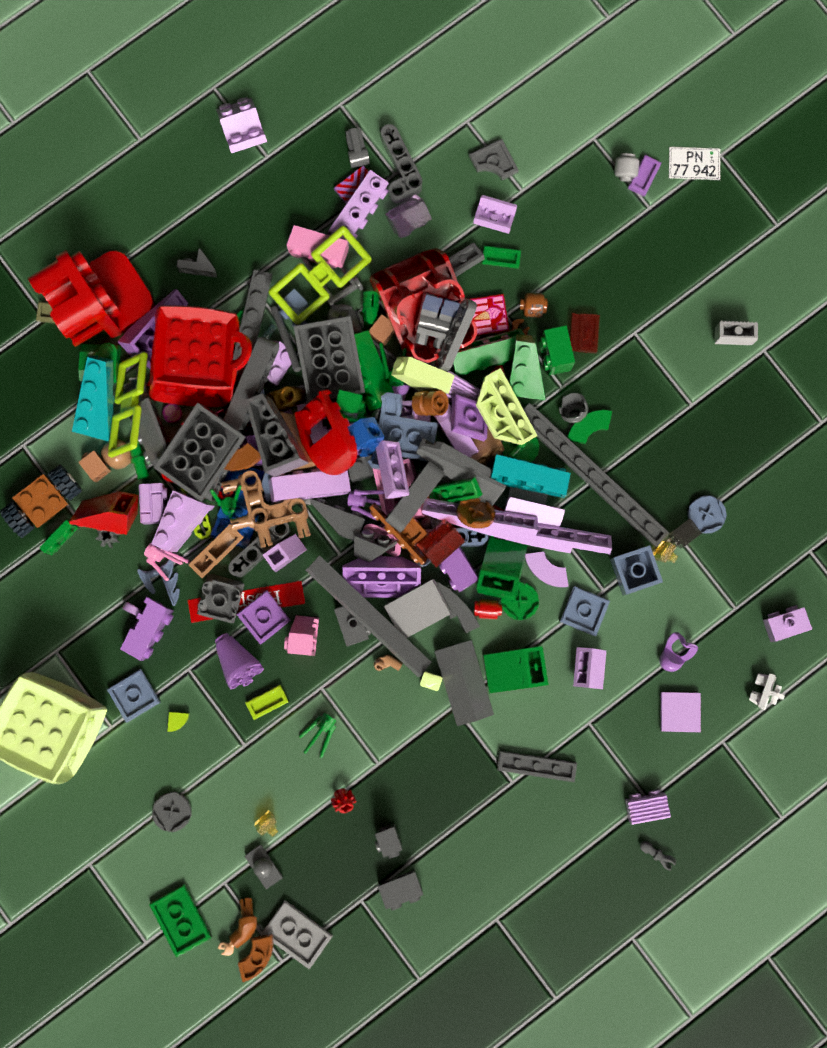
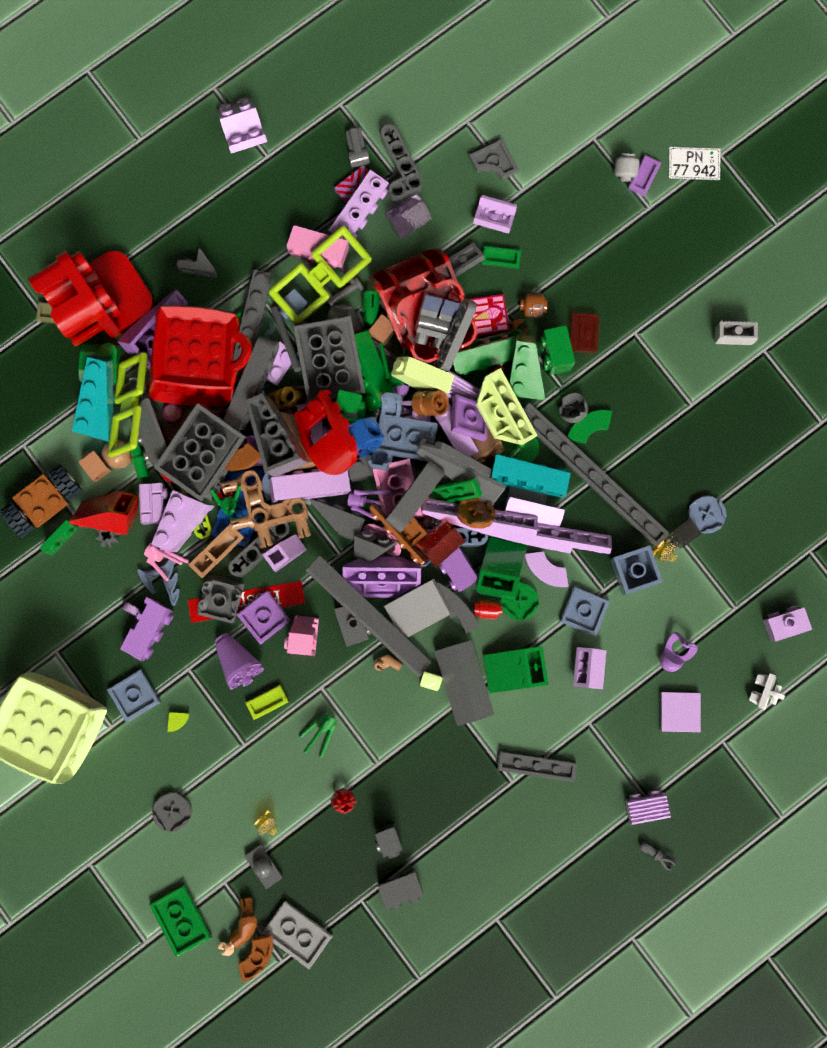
(392, 469): lavender slope -> none

